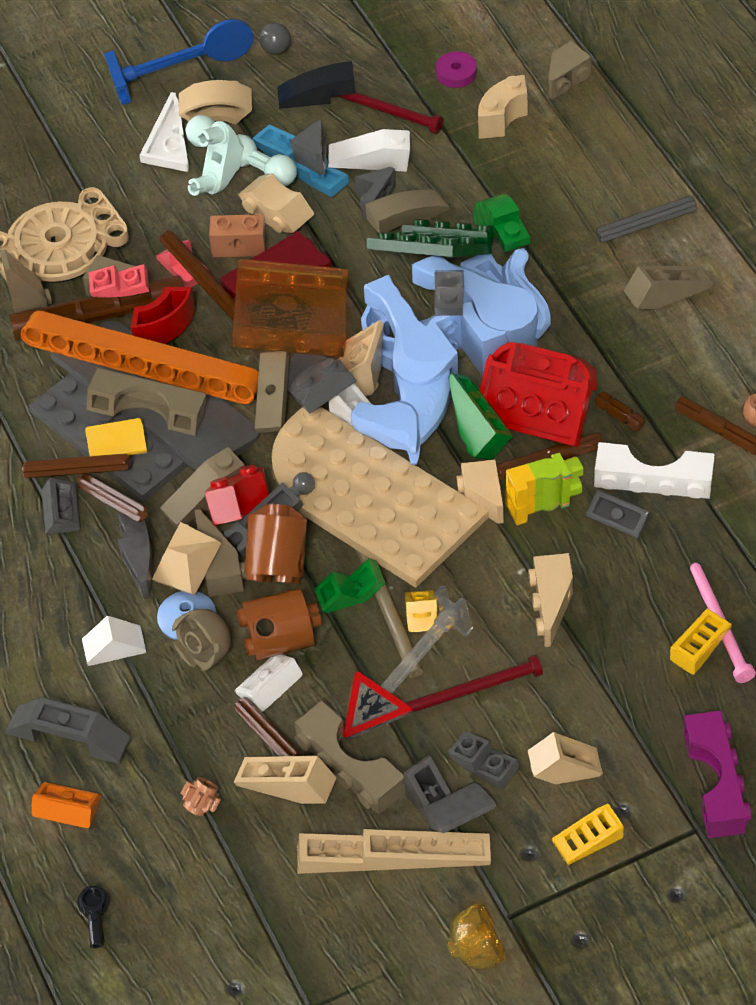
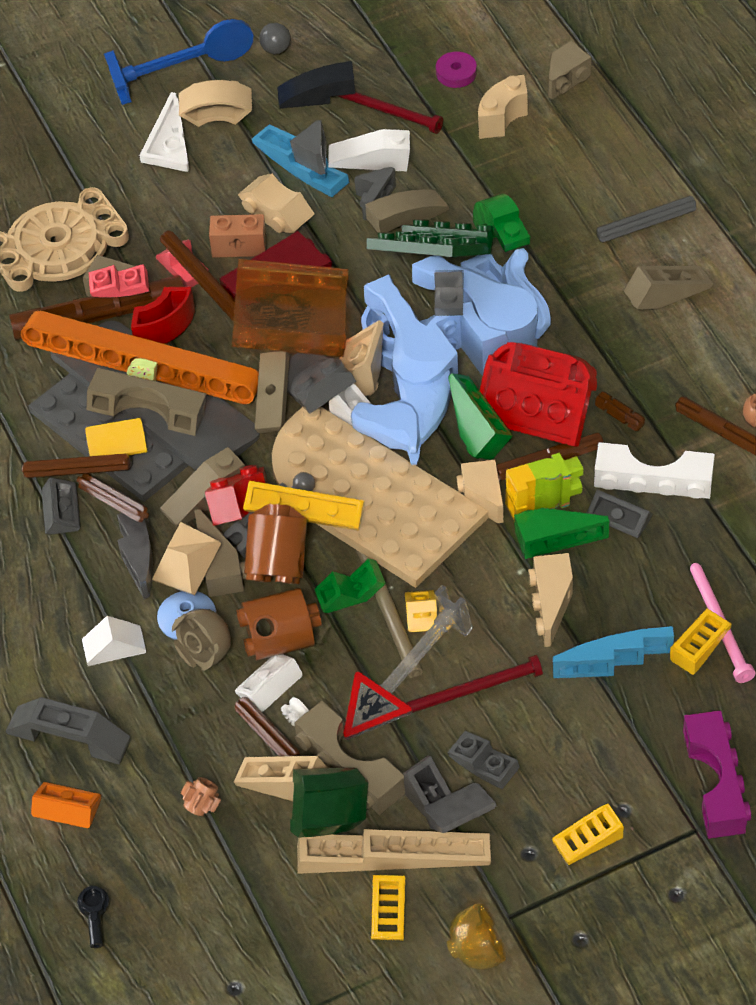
(23, 285): dark tan slope -> none
(143, 369): none -> yellowish green tile
(228, 153): light aqua connector -> none
(294, 710): none -> white bush
(314, 506): none -> yellow tile
(327, 801): none -> dark green slope
(388, 882): none -> yellow slope
(553, 530): none -> green slope
(564, 760): tan slope -> none
(601, 655): none -> dark azure slope

